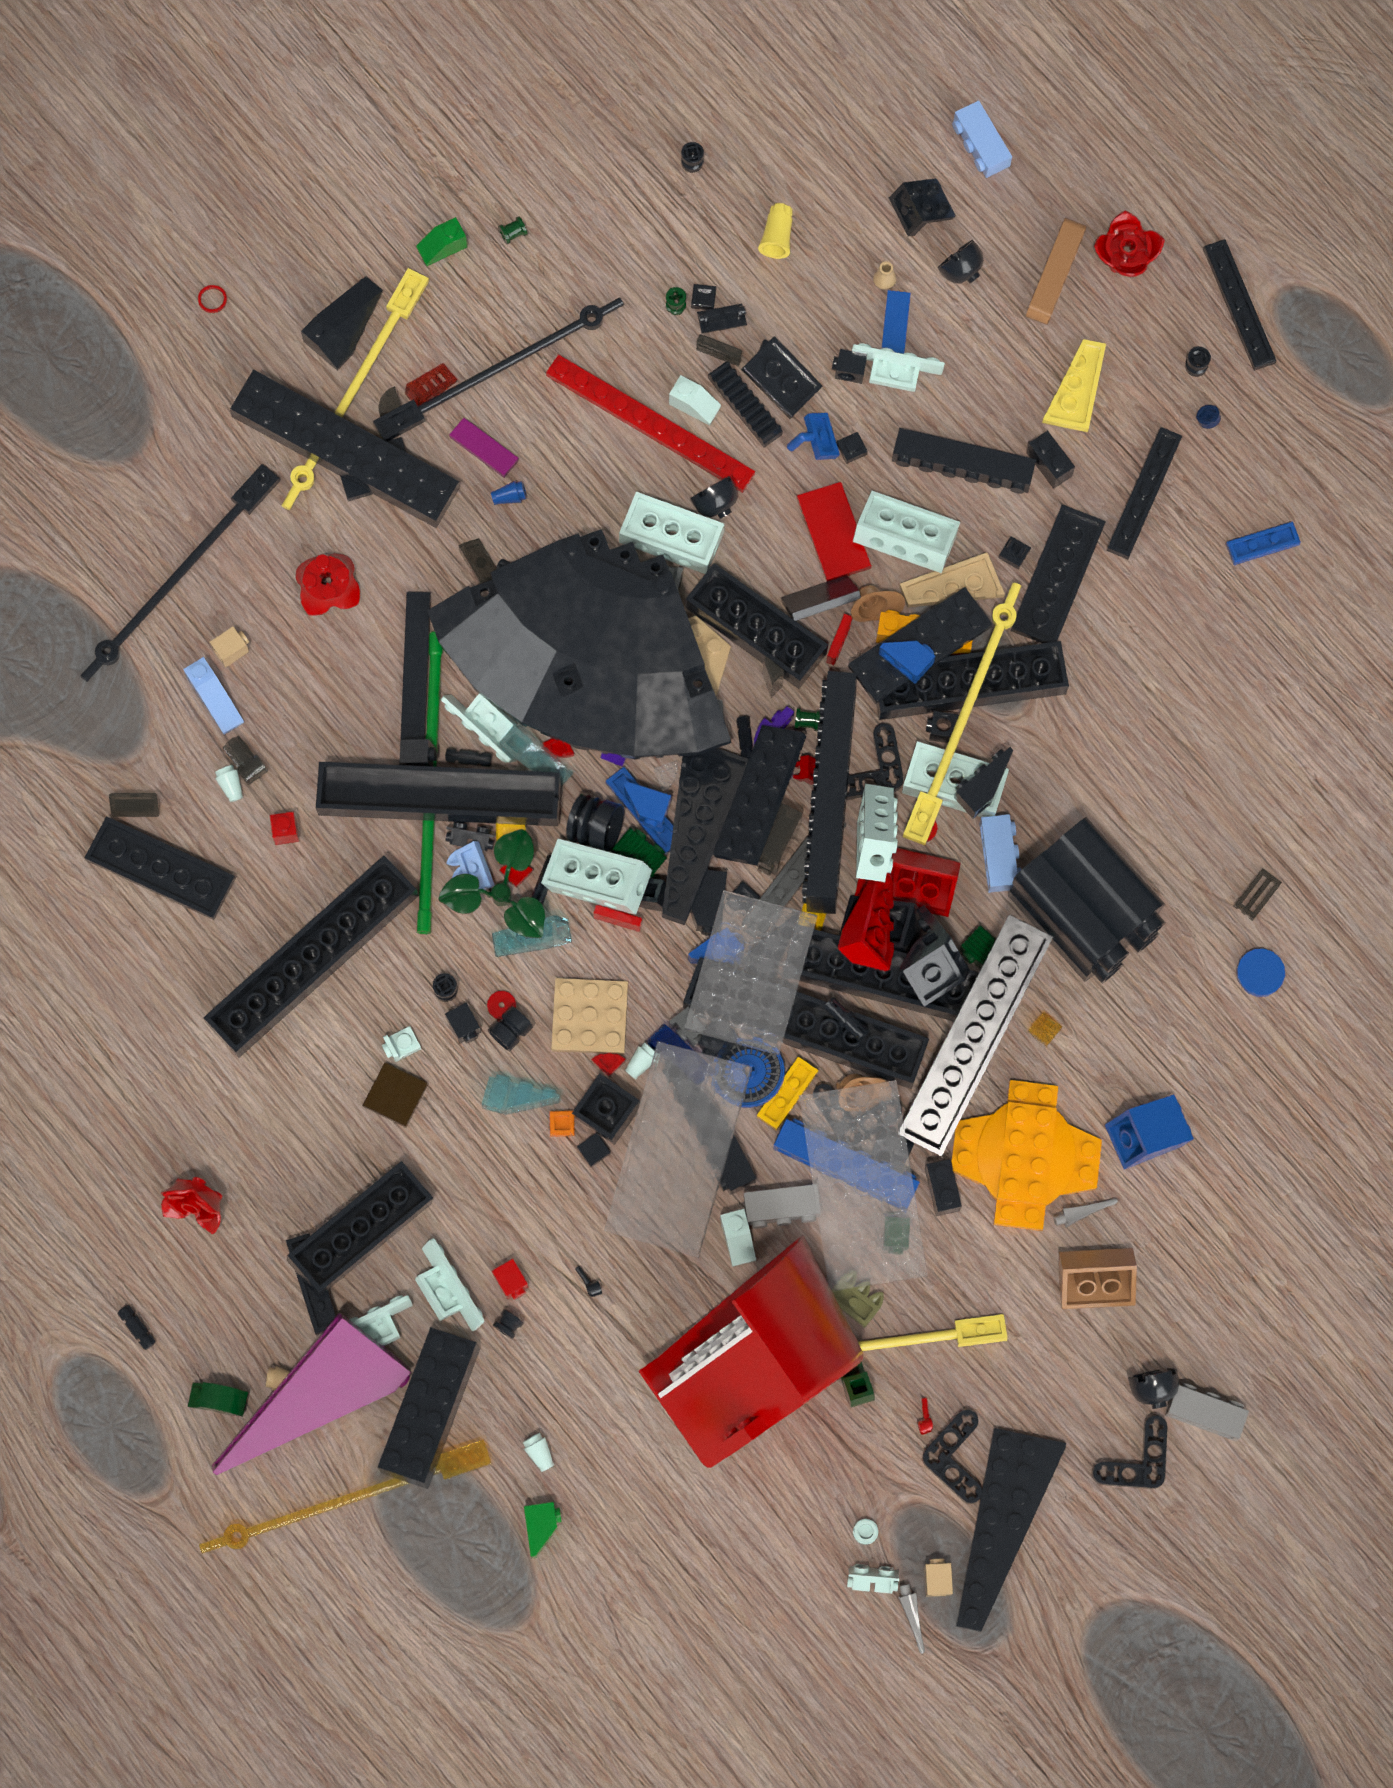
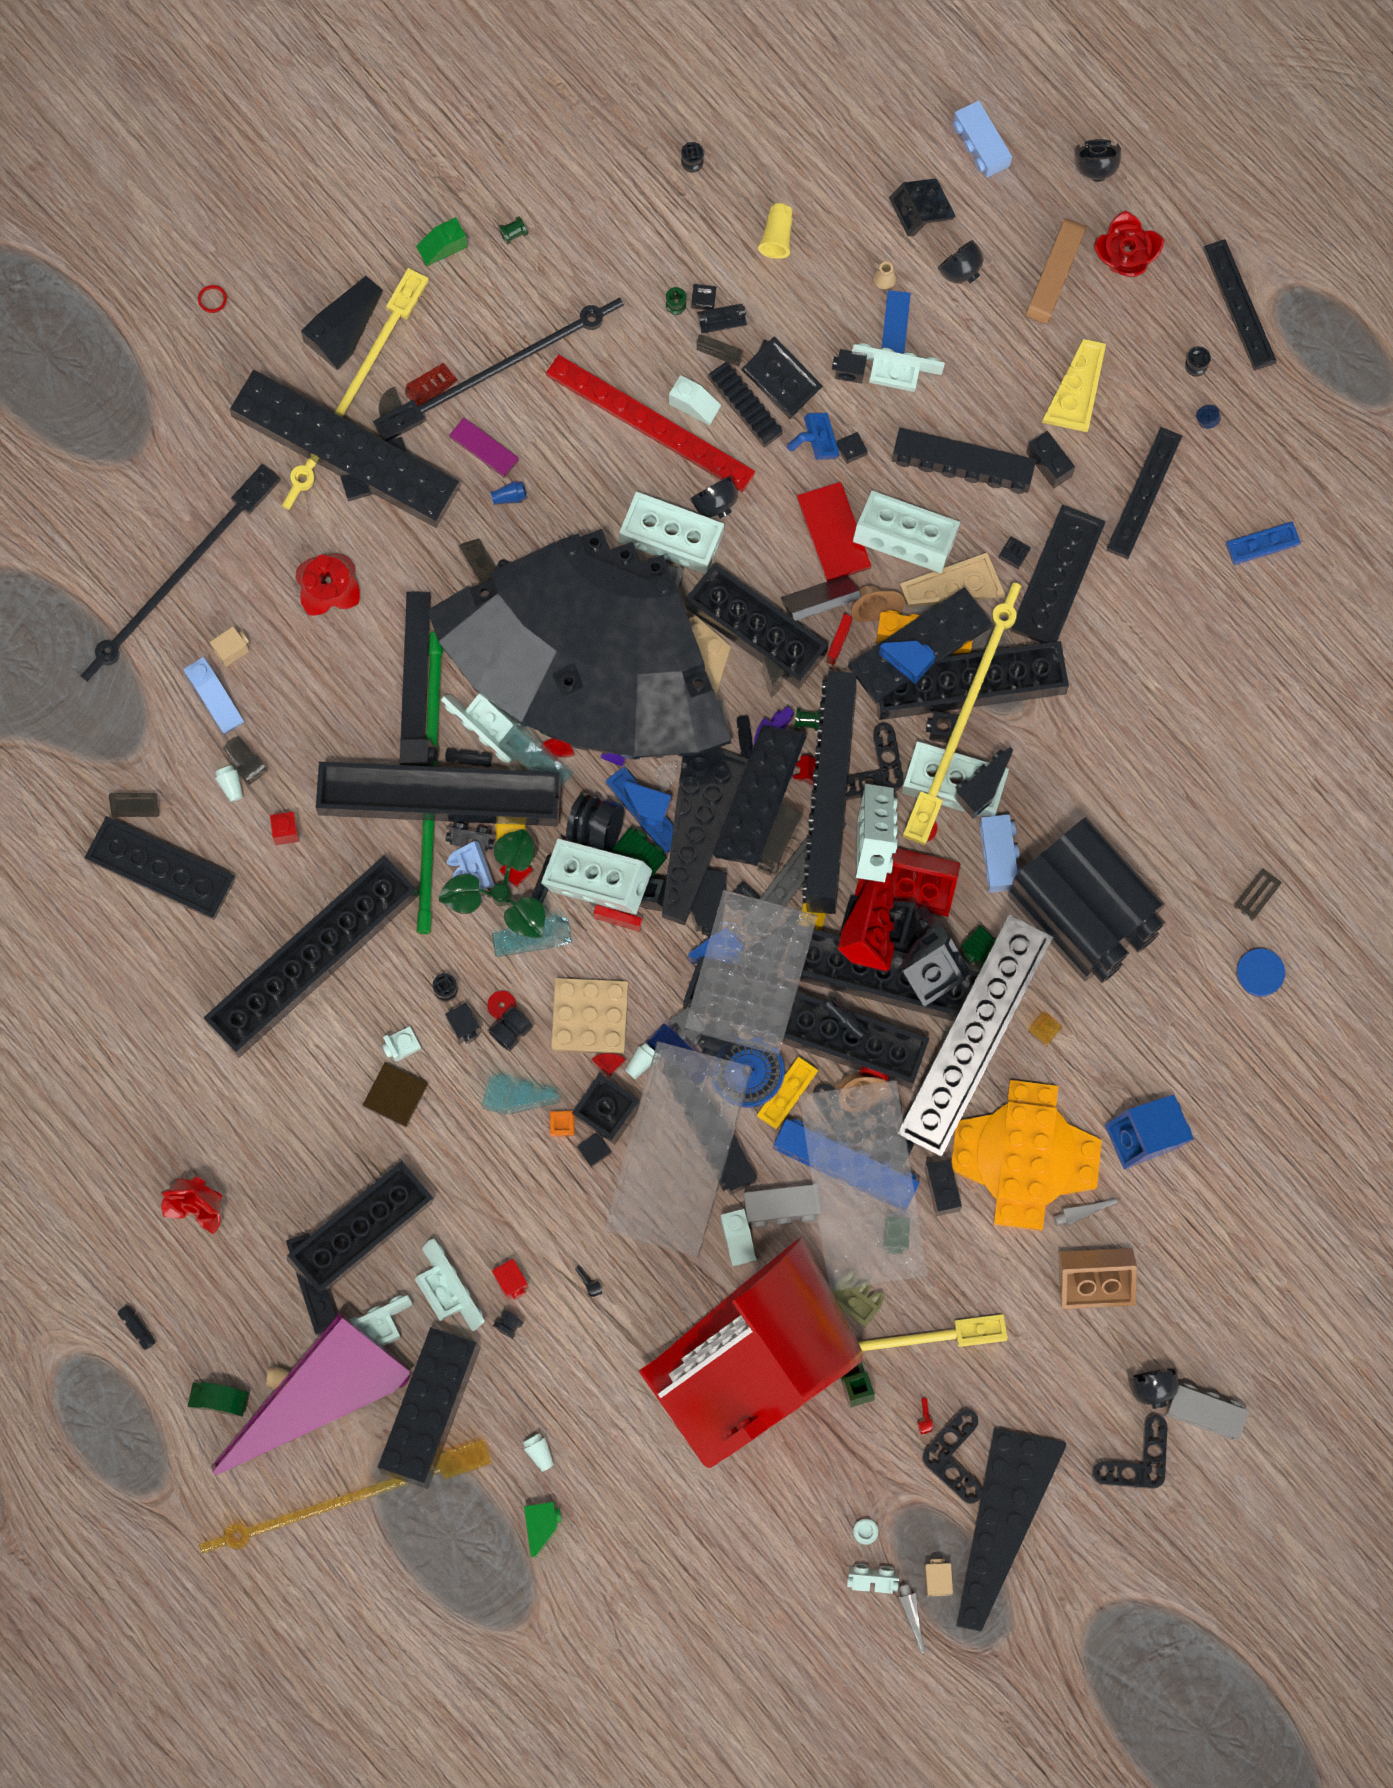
(863, 1071): none -> red piece
(1098, 159): none -> black cylinder

